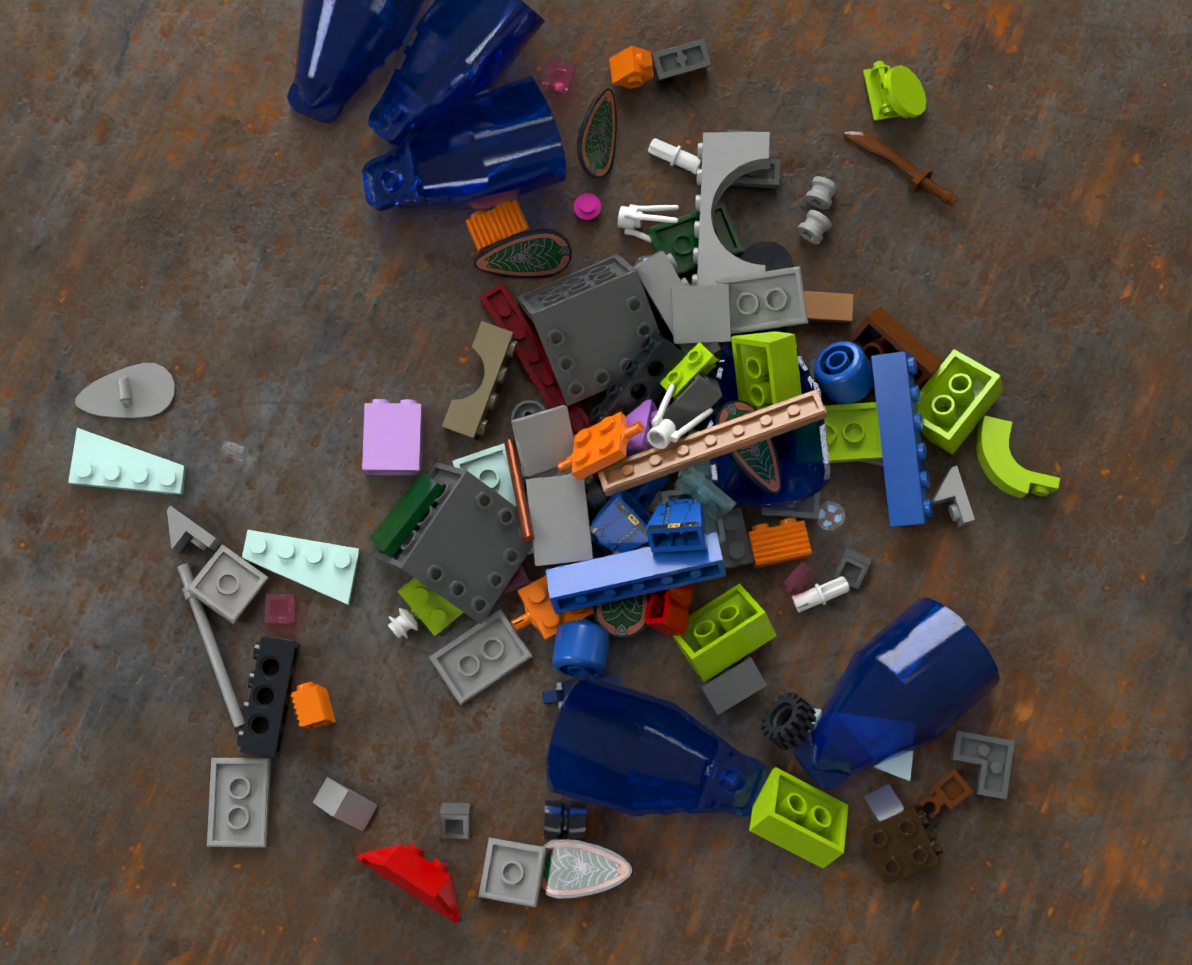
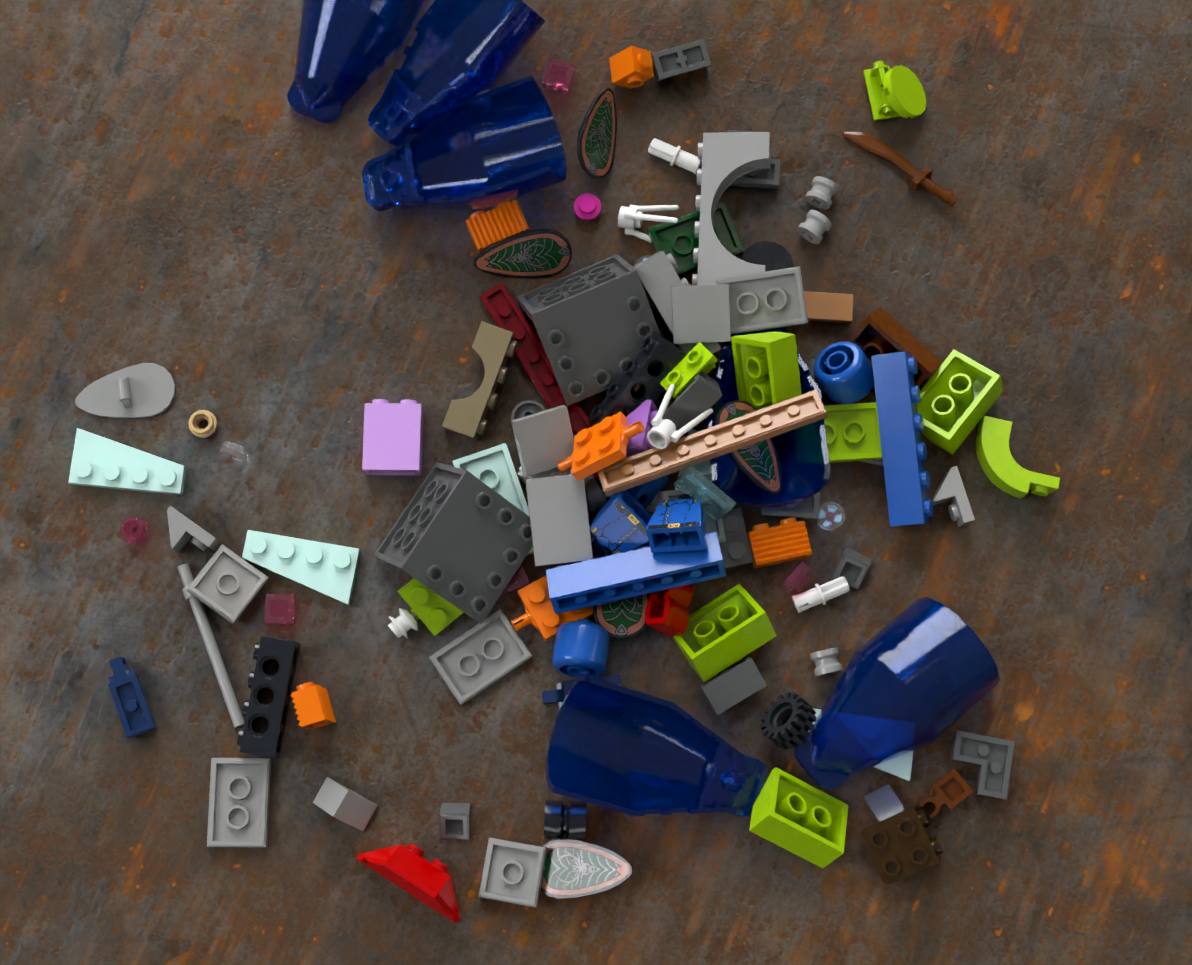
(130, 523): none -> clear pink plate
(130, 699): none -> dark blue hinge
(199, 416): none -> tan plate
(406, 514): dark green tile -> none
(519, 491): copper bar -> none
(826, 662): none -> light grey wheel

